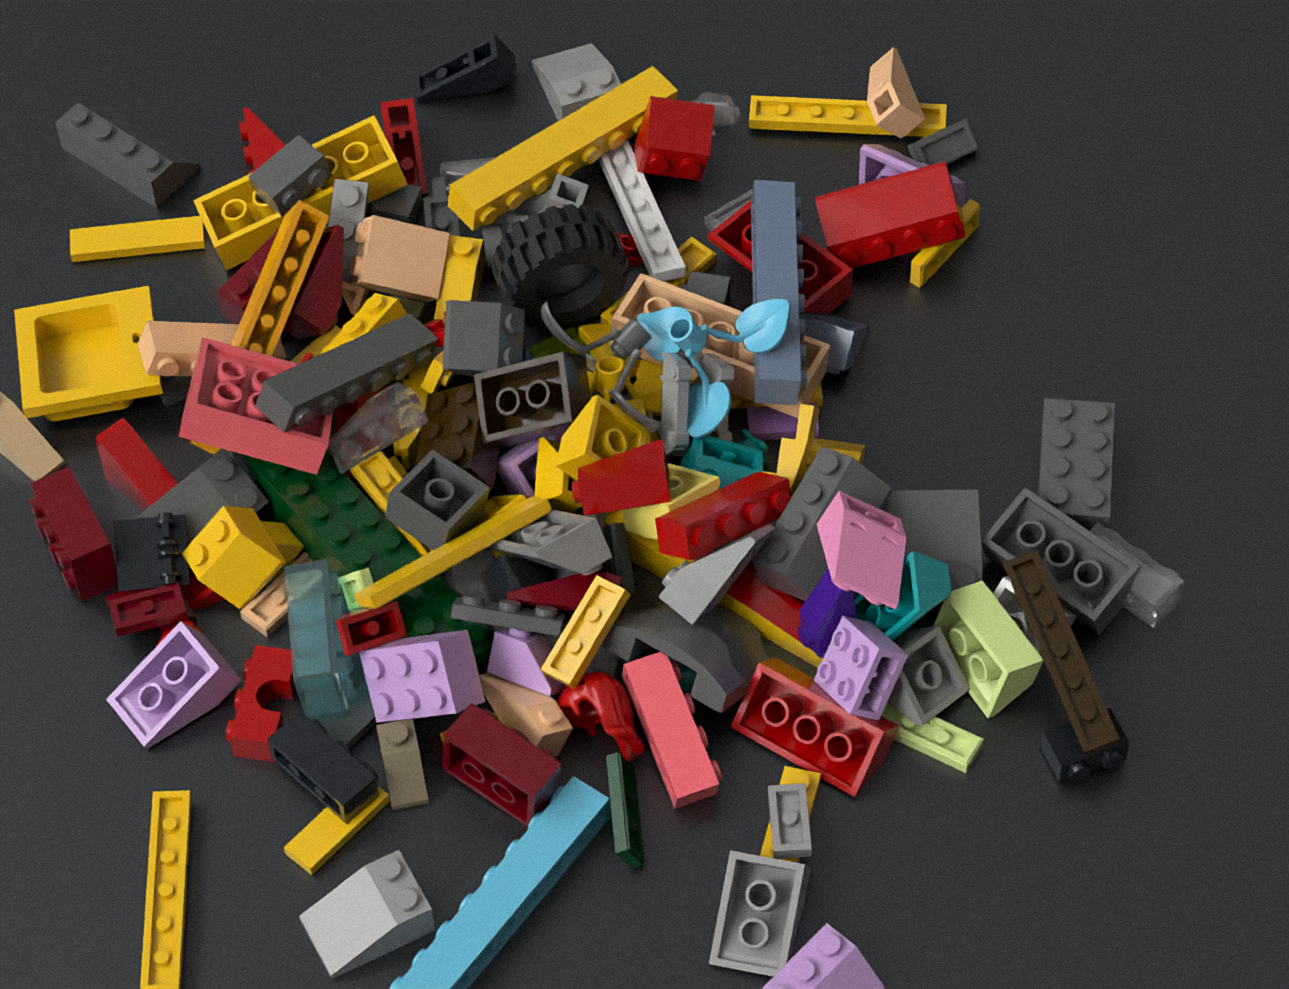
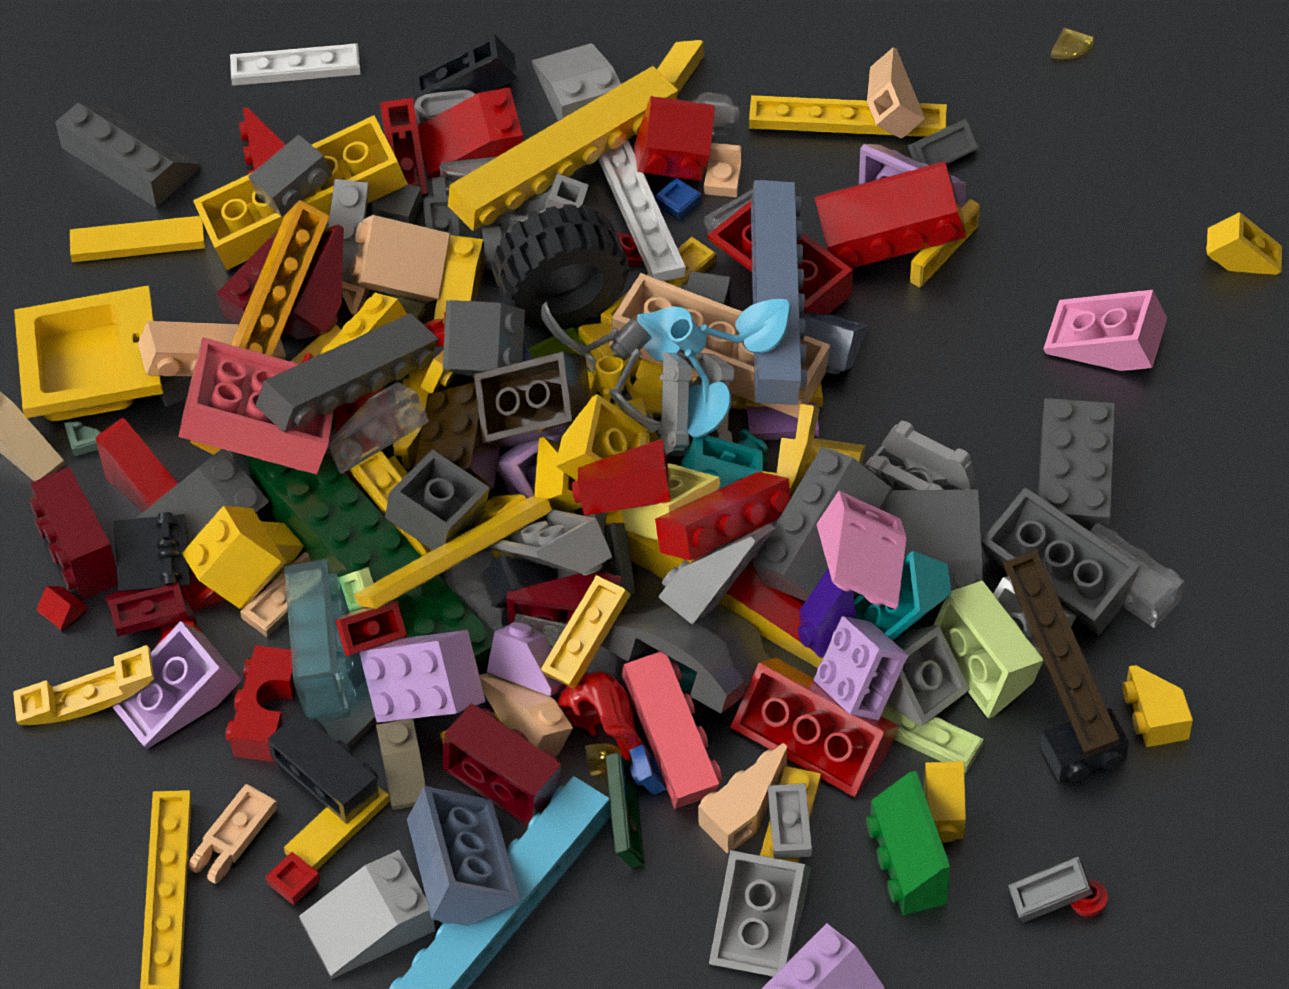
(60, 606): none -> red slope
(81, 438): none -> sand green tile
(86, 694): none -> yellow slope
(233, 831): none -> light nougat hinge
(292, 878): none -> red plate
(295, 64): none -> white tile
(436, 103): none -> light grey tile
(461, 856): none -> sand blue slope
(471, 130): none -> red slope
(508, 614): dark grey plate -> none
(596, 757): none -> clear yellow tile
(645, 770): none -> blue plate
(678, 198): none -> blue tile
(682, 62): none -> yellow slope
(723, 170): none -> light nougat bracket
(740, 806): none -> light nougat slope
(909, 846): none -> green slope
(926, 462): none -> light grey piece
(946, 798): none -> yellow slope
(1050, 889): none -> tile
(1071, 44): none -> clear yellow tile
(1093, 906): none -> red plate
(1108, 330): none -> bright pink slope
(1158, 708): none -> yellow slope
(1243, 247): none -> yellow slope

